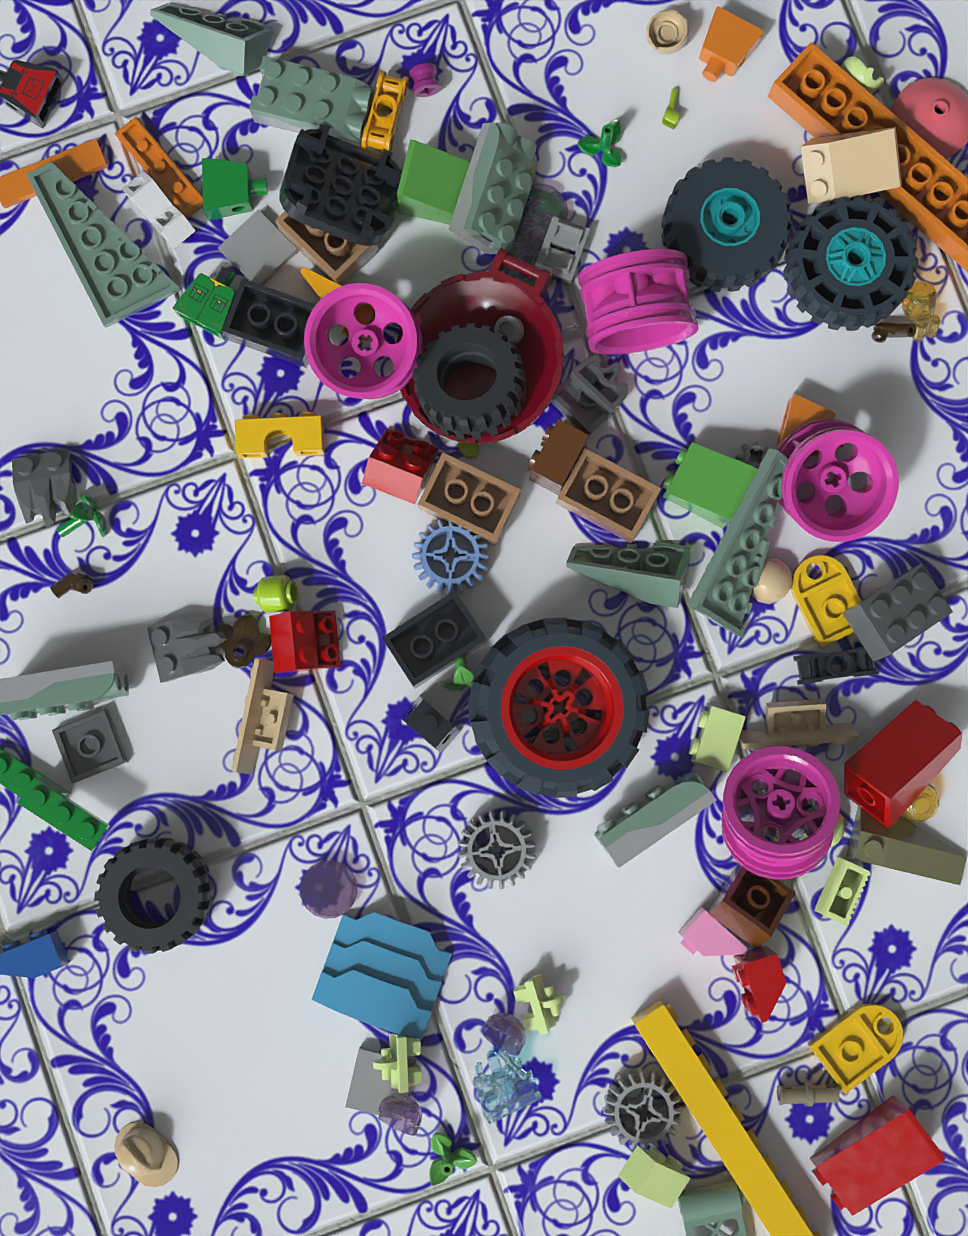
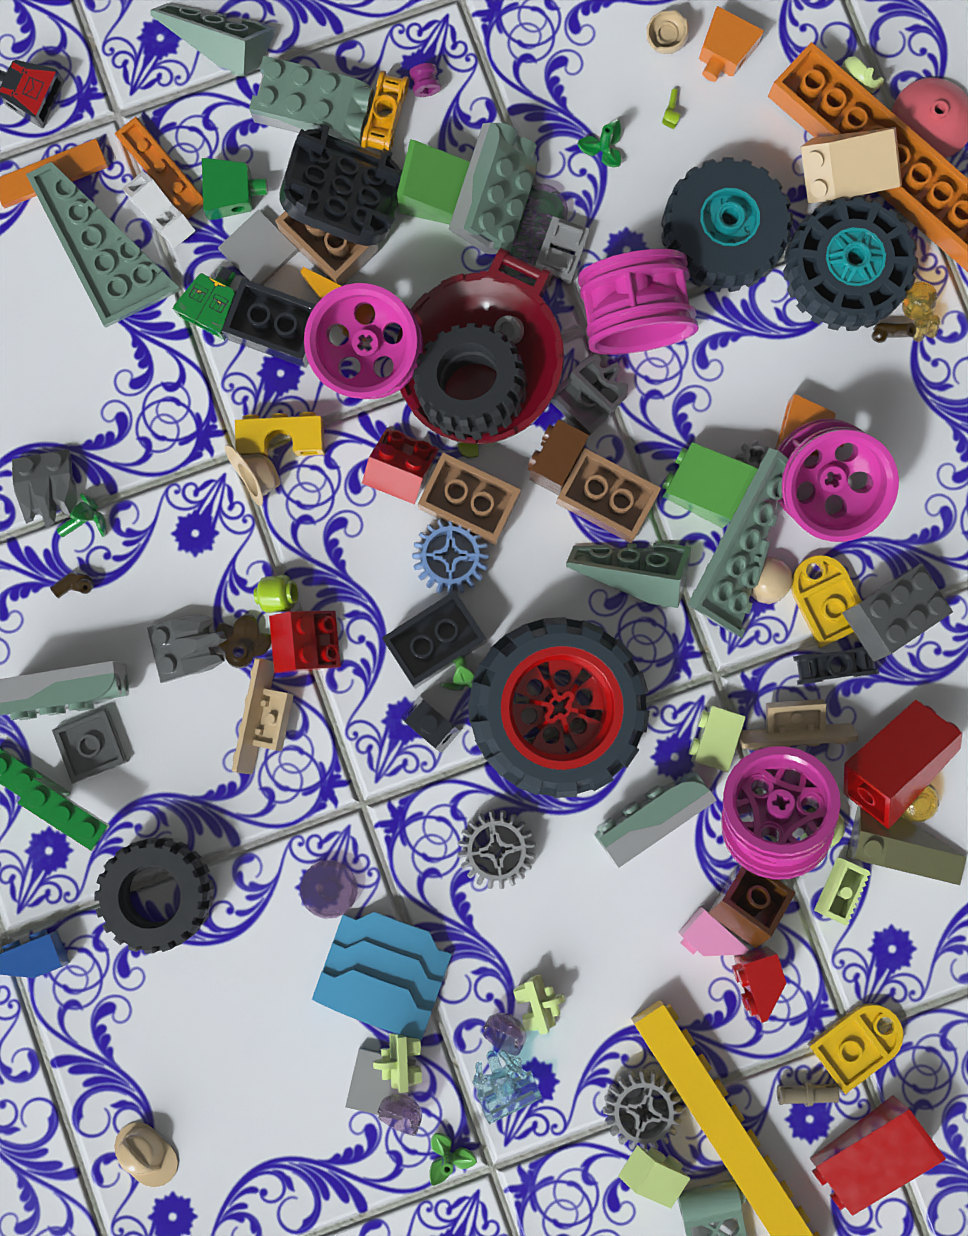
(256, 473): none -> tan piece

